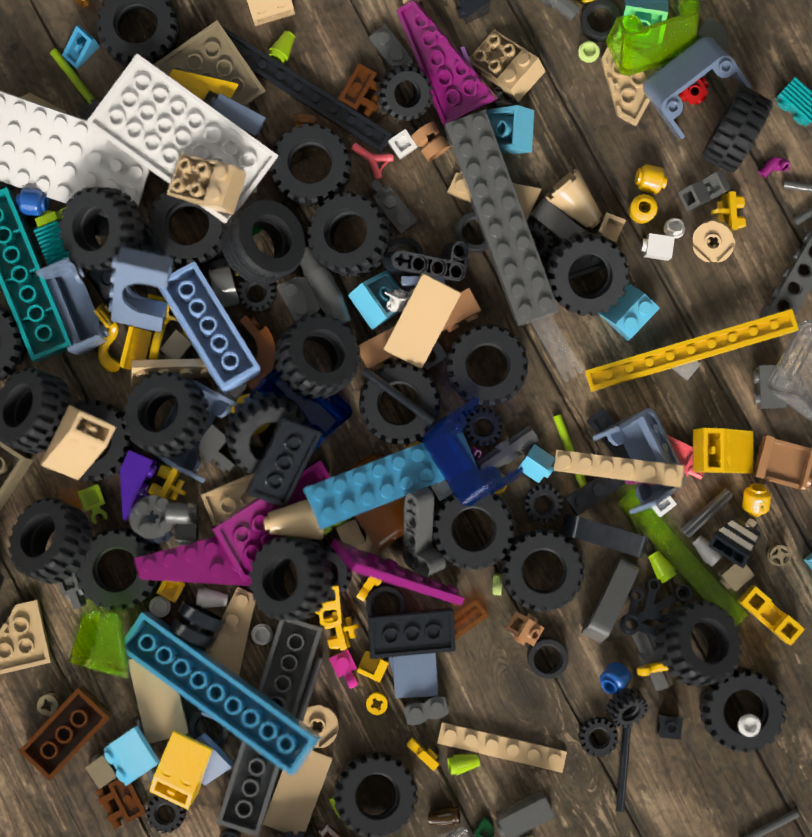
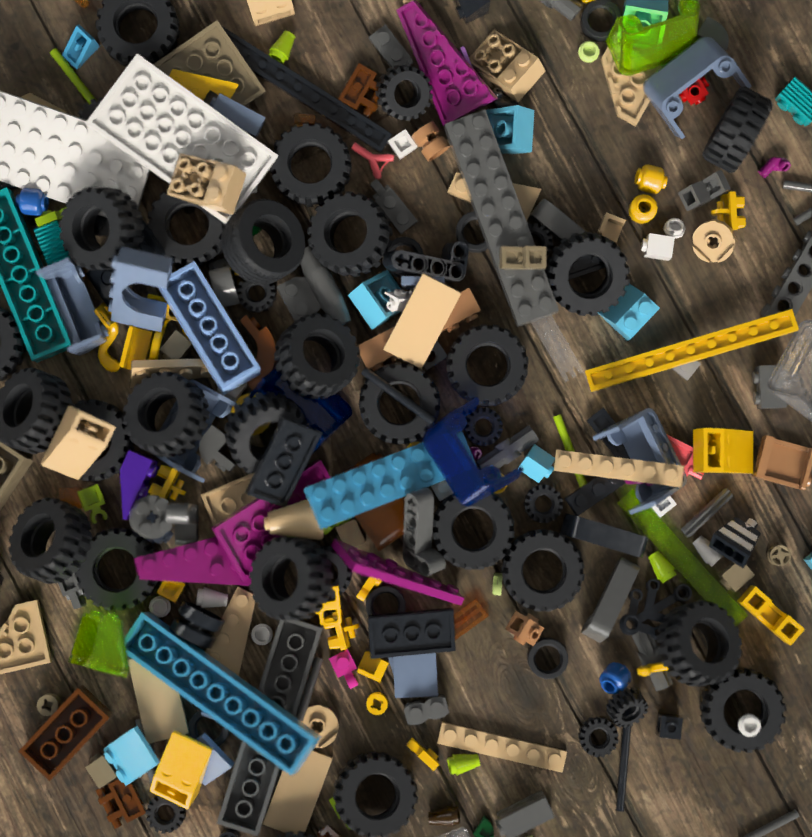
(522, 257): none -> dark tan slope
(575, 200): tan cone -> none
(756, 500): yellow head -> none

